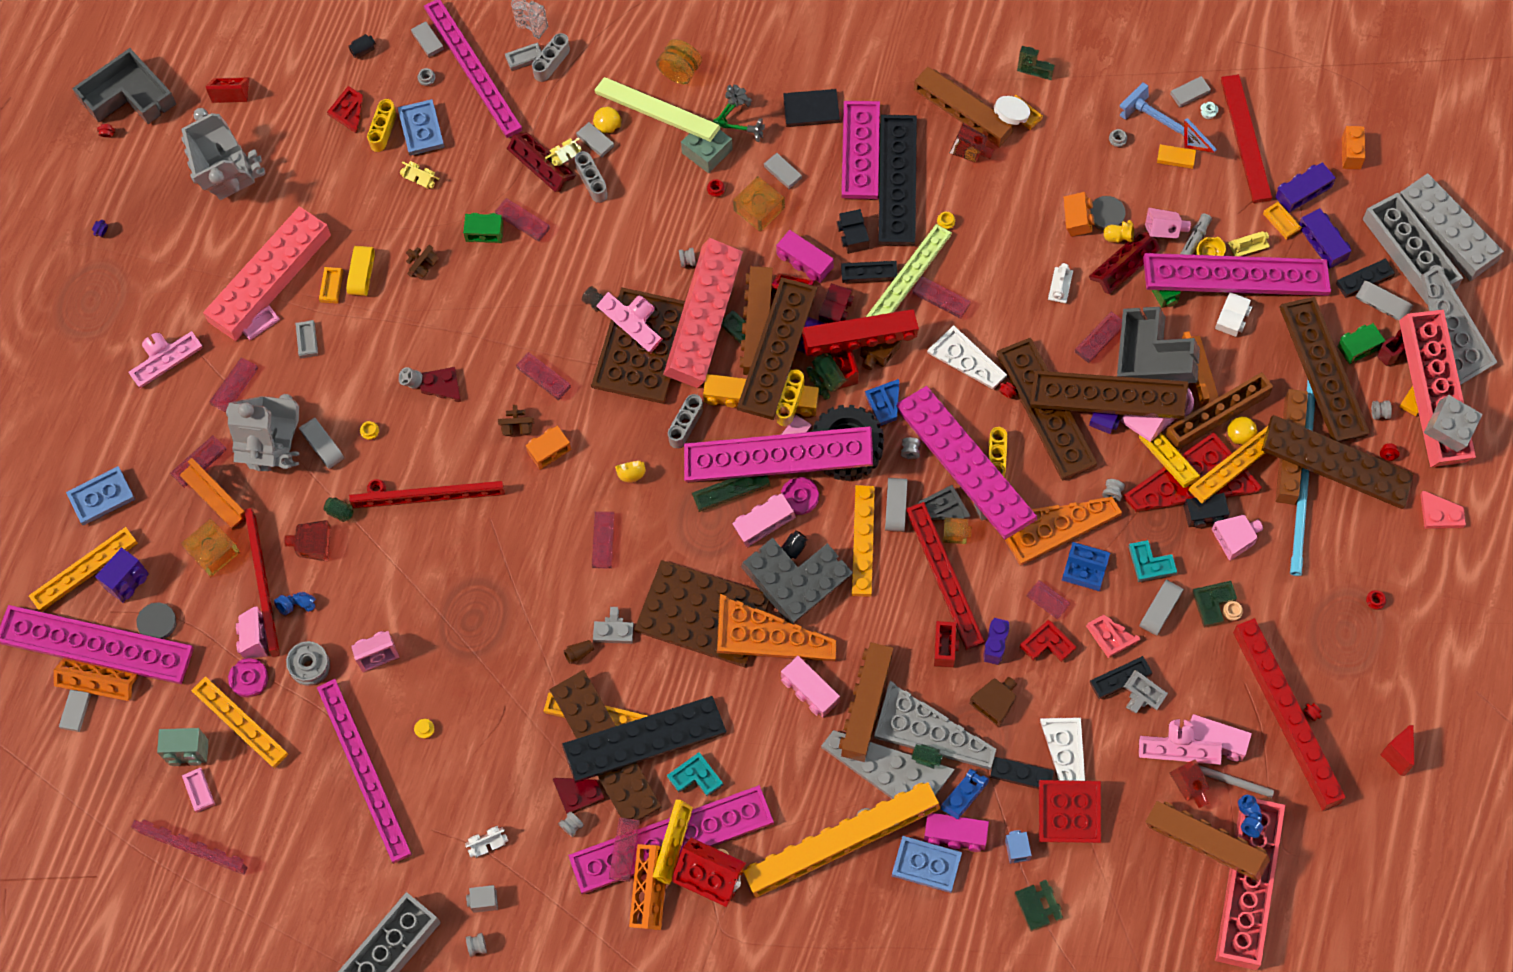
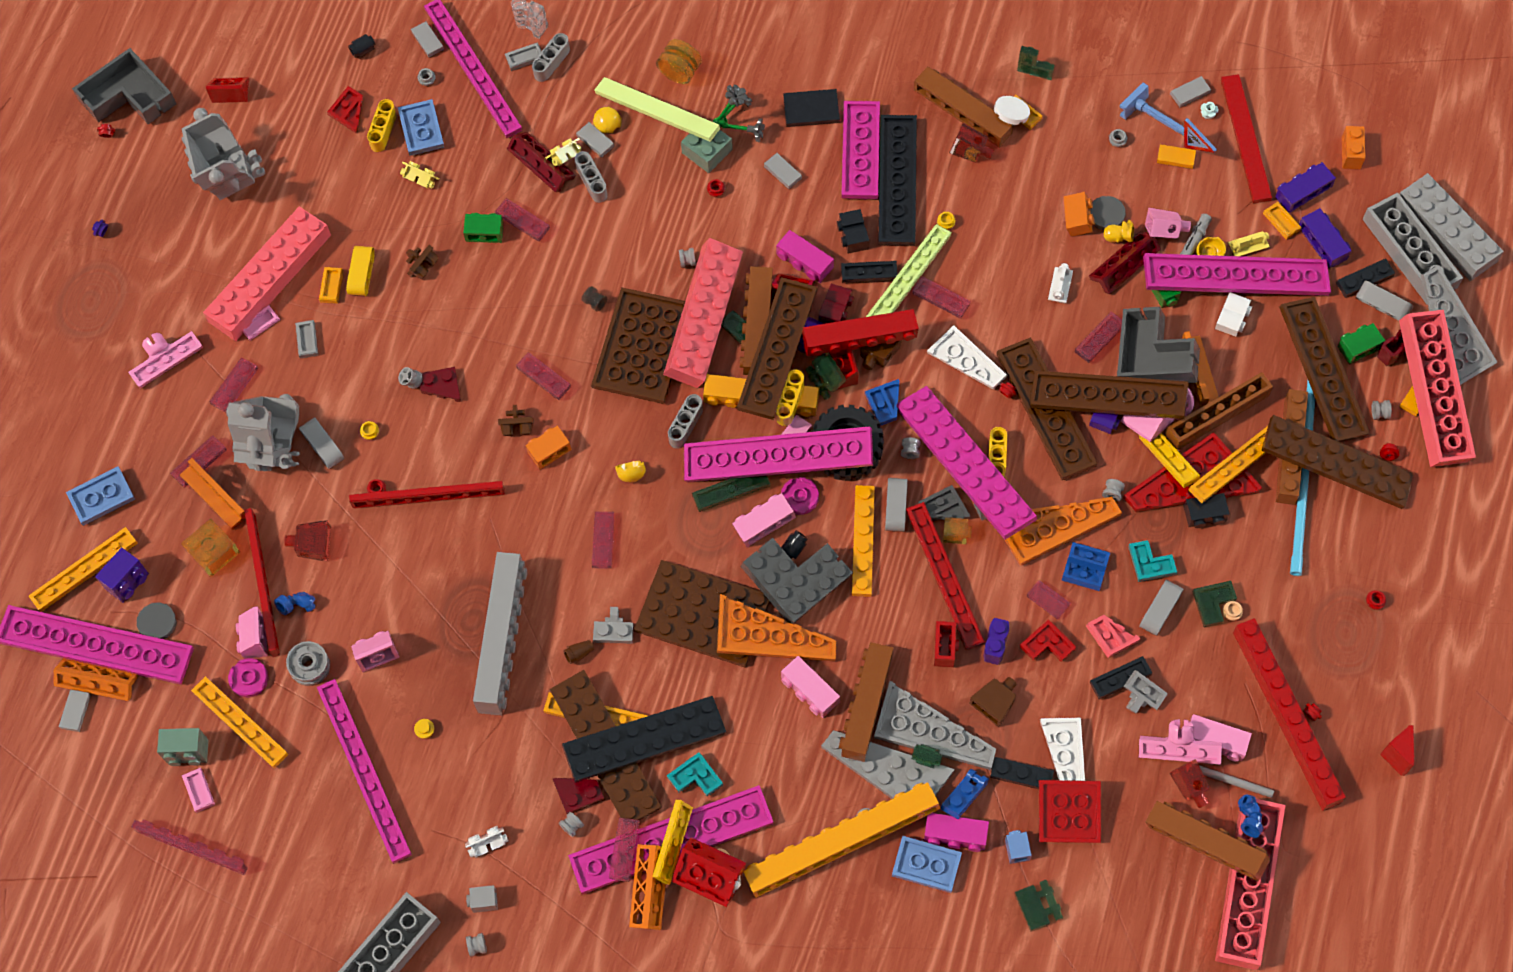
(338, 509): clear green brick -> none
(499, 634): none -> light grey brick
(632, 319): bright pink plate -> none
(759, 203): clear yellow brick -> none
(1236, 534): bright pink torso -> none
(1241, 430): yellow hair -> none
(1441, 513): coral wing -> none
(1453, 423): light grey brick -> none

